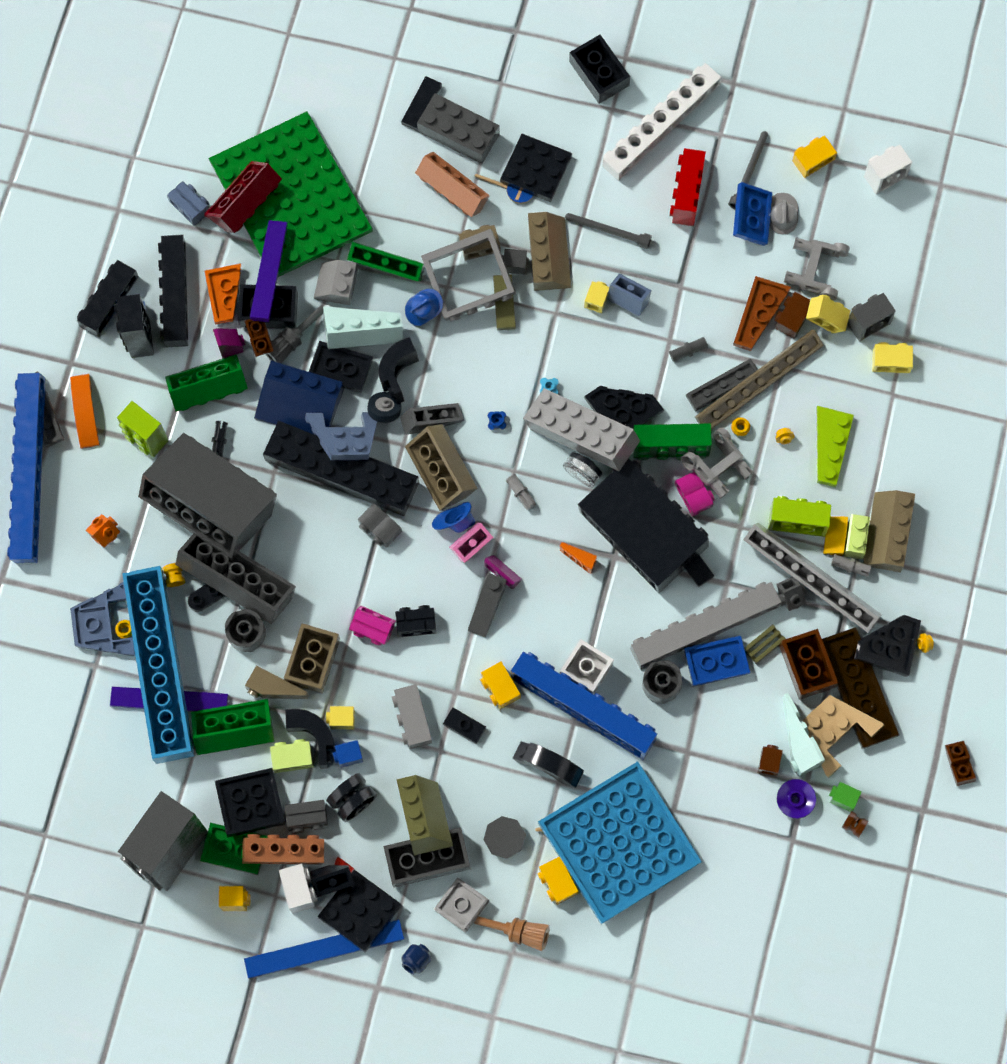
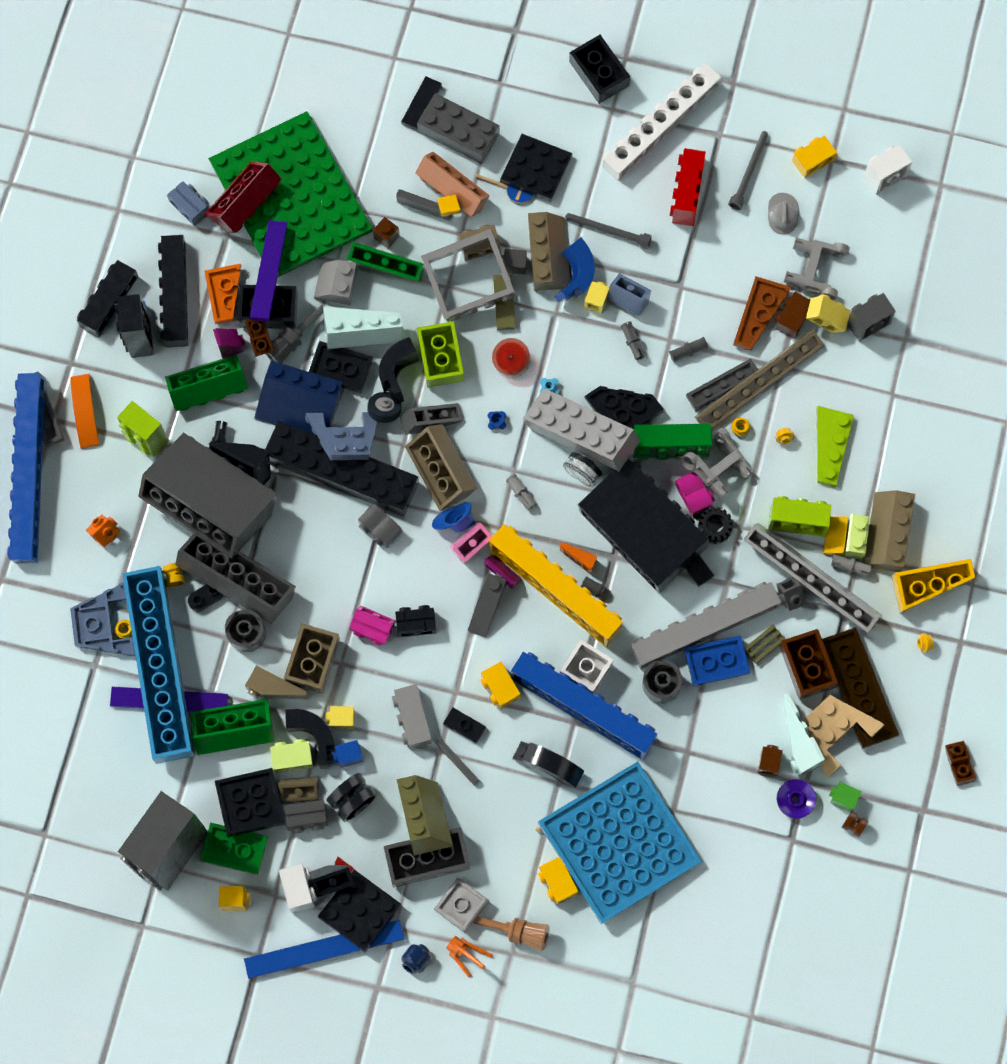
(247, 457): none -> black slope
(283, 850): nougat brick -> none
(298, 789): none -> dark tan slope
(386, 233): none -> reddish brown brick
(419, 203): none -> dark grey tile
(423, 307): blue piece -> none
(440, 354): none -> lime brick
(448, 205): none -> yellow tile
(457, 762): none -> dark grey bar
(457, 947): none -> orange plant
(504, 837): dark grey piece -> none
(511, 358): none -> clear red piece
(555, 585): none -> yellow brick
(582, 267): none -> blue arch
(594, 587): none -> dark grey pin
(633, 340): none -> dark grey pin
(723, 517): none -> black tyre
(752, 214): blue plate -> none
(891, 646): black plate -> none
(892, 358): light yellow brick -> none
(925, 583): none -> yellow wedge

